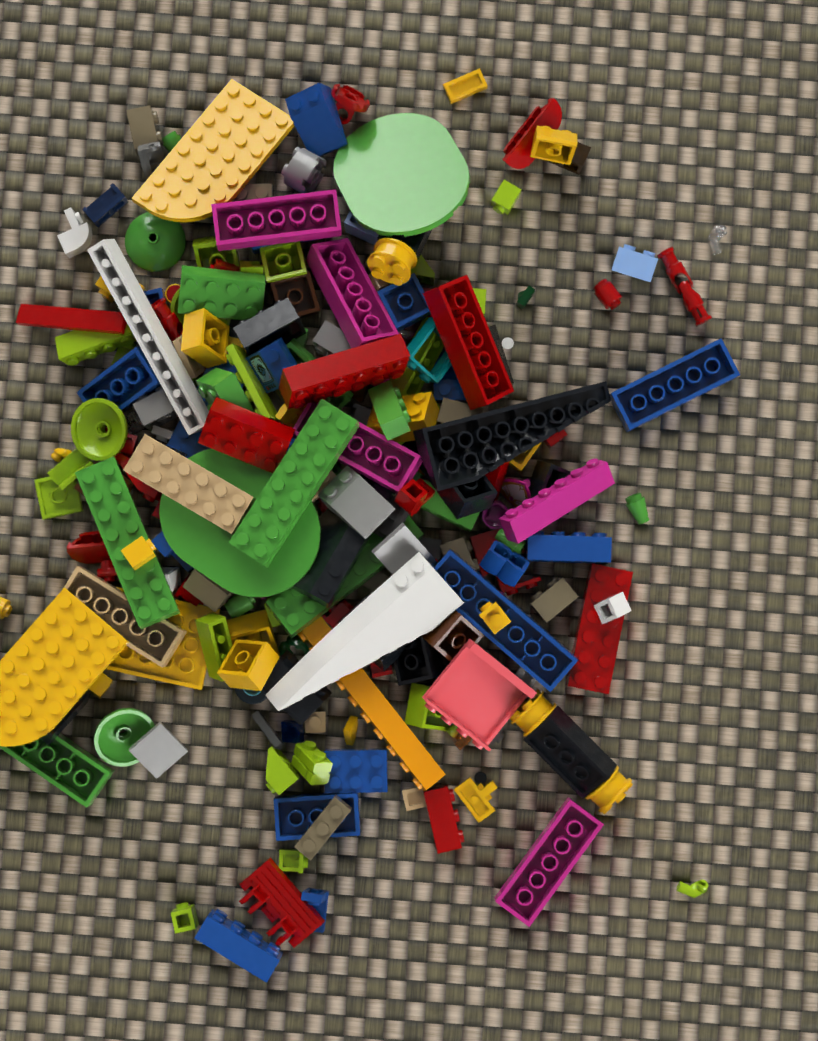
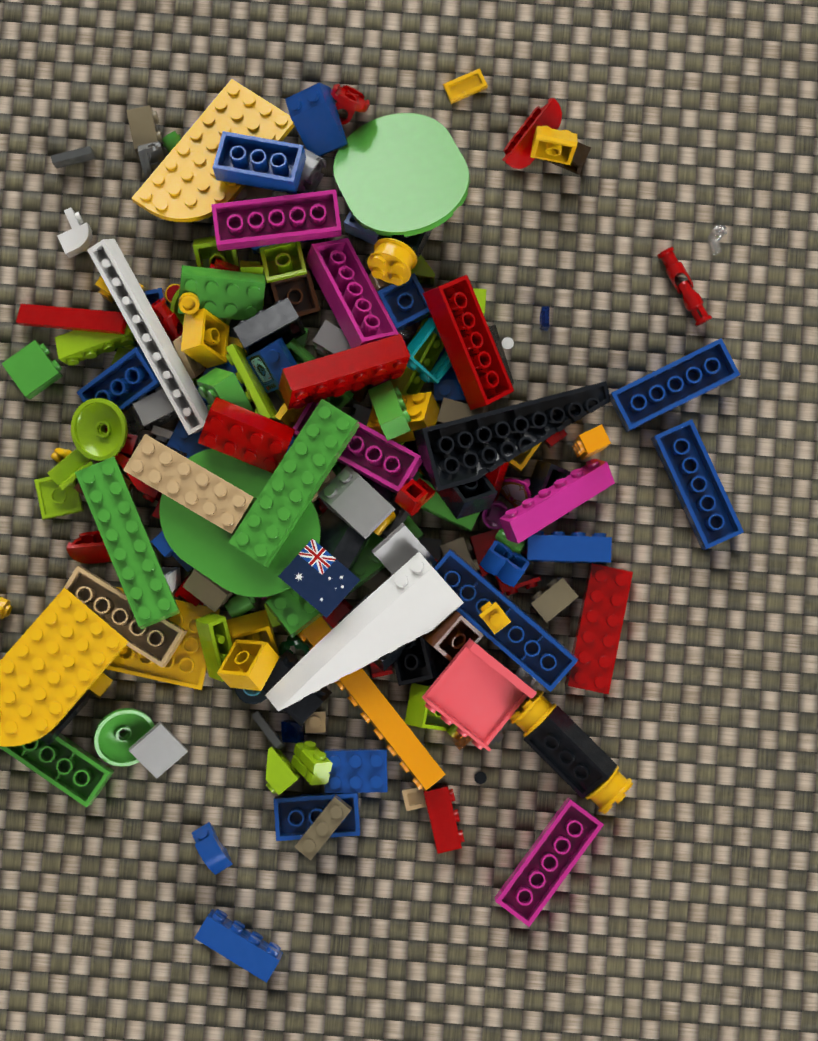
(33, 369): none -> bright green piece
(73, 157): none -> dark grey tile
(106, 205): dark blue hinge -> none
(107, 571): red plate -> none
(139, 552): yellow brick -> none
(156, 254): bright green dish -> none
(184, 917): lime brick -> none
(189, 303): none -> yellow tile
(211, 849): none -> blue brick
(259, 162): none -> blue brick
(282, 902): red hinge -> none
(292, 860): lime bracket -> none
(319, 578): none -> dark blue sticker
(319, 900): blue bracket -> none
(350, 730): yellow tile -> none
(379, 530): none -> yellow arm
(477, 797): yellow hinge -> none
(505, 197): lime brick -> none
(524, 297): dark green tile -> none
(544, 317): none -> clear blue tile
(590, 442): none -> light orange brick
(607, 294): red brick -> none
(612, 608): white brick -> none
(635, 263): light blue brick -> none
(637, 507): bright green cone -> none
(693, 890): lime arm -> none
(697, 485): none -> blue brick

